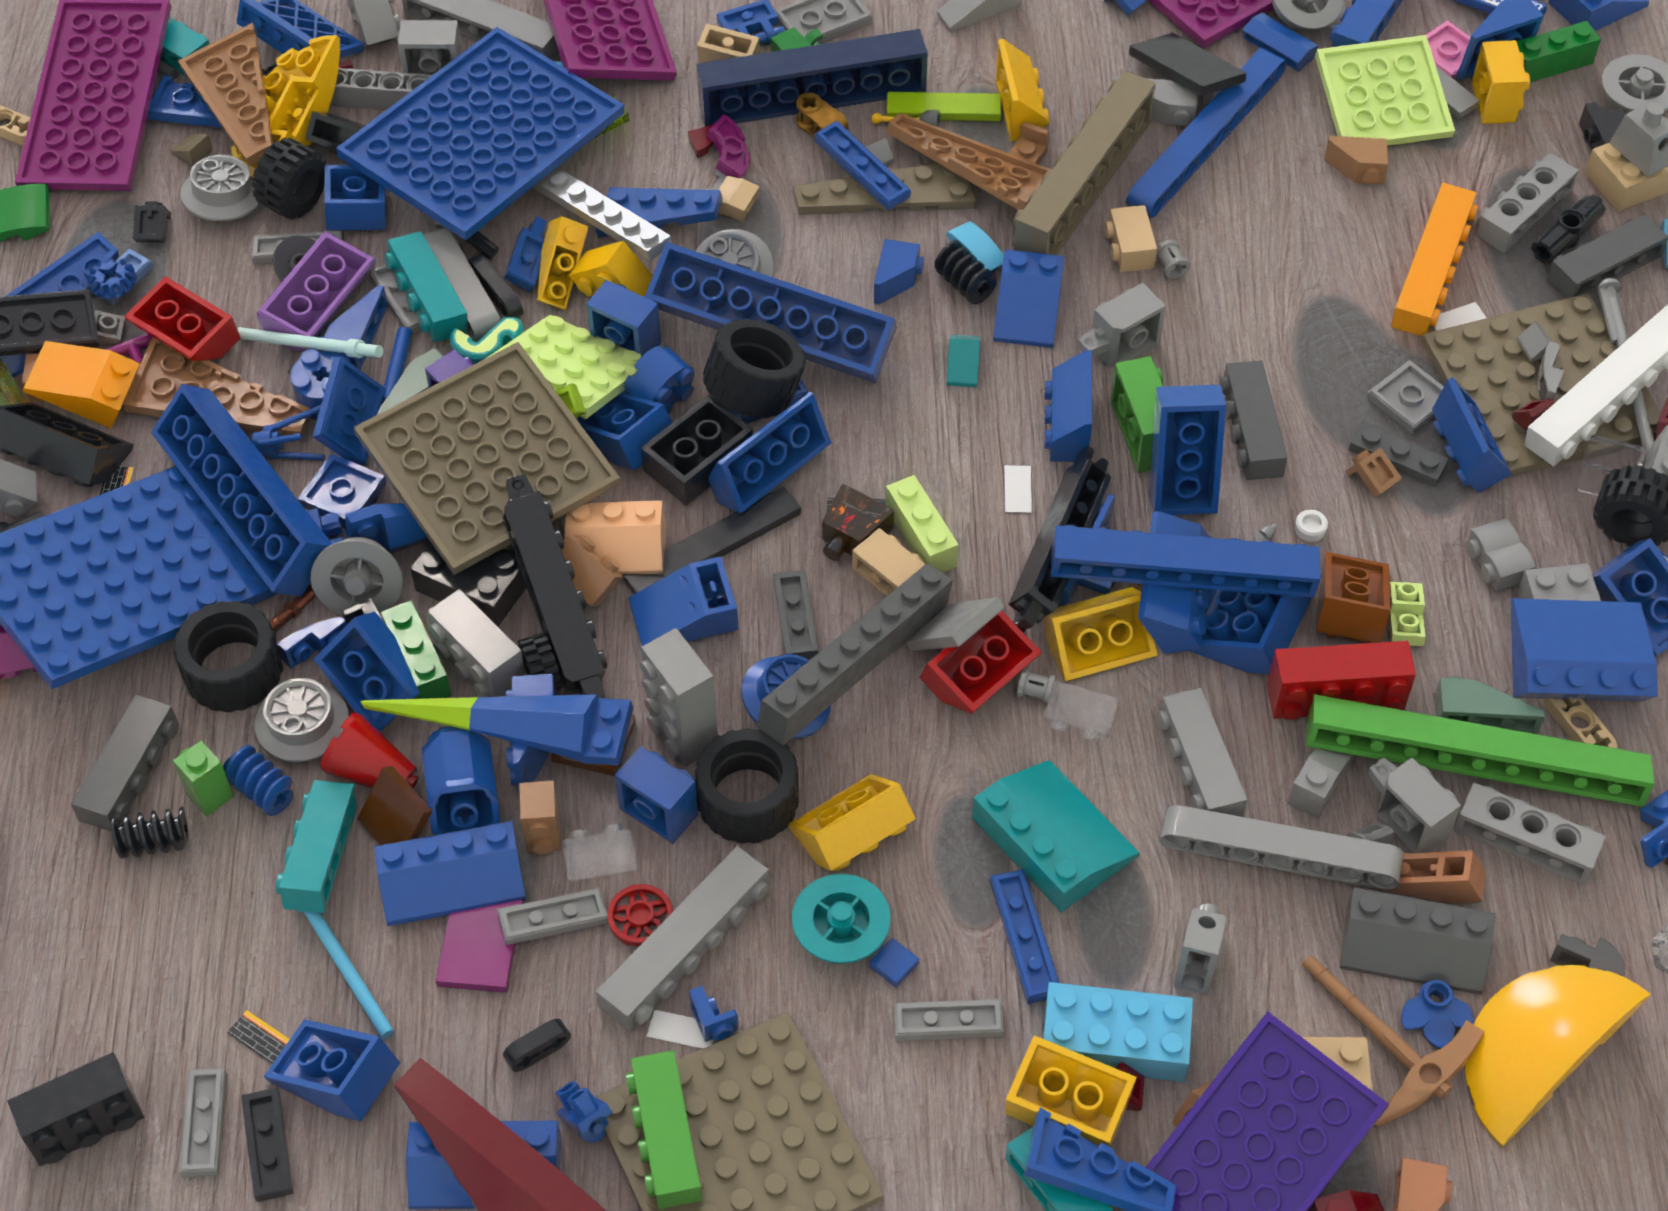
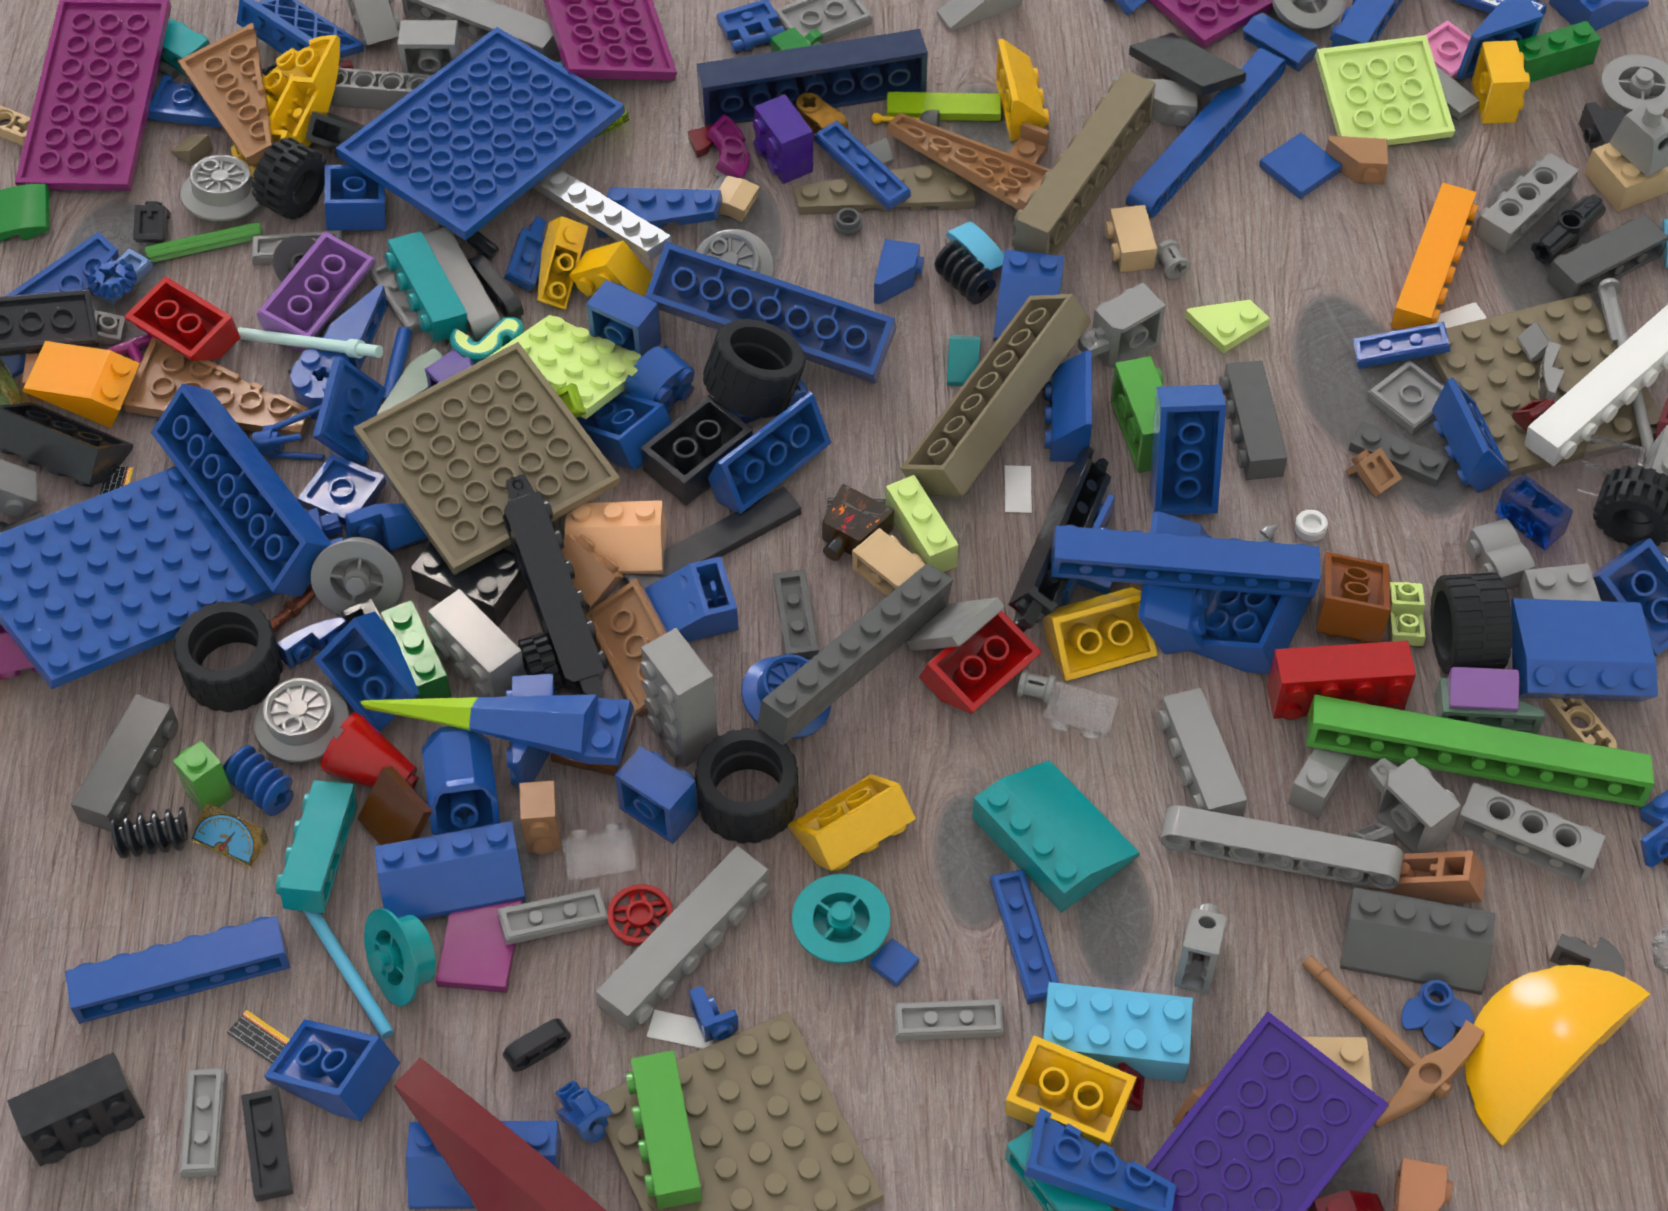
(177, 969): none -> blue brick
(203, 242): none -> bright green axle
(229, 835): none -> slope
(398, 954): none -> teal wheel
(622, 627): none -> medium nougat tile
(721, 43): tan brick -> none
(783, 139): none -> dark purple brick
(848, 221): none -> dark grey plate
(996, 394): none -> dark tan brick
(1228, 323): none -> yellowish green wing
(1300, 165): none -> blue tile
(1401, 345): none -> blue tile
(1471, 621): none -> black tyre
(1483, 688): none -> medium lavender slope
(1534, 511): none -> clear blue brick

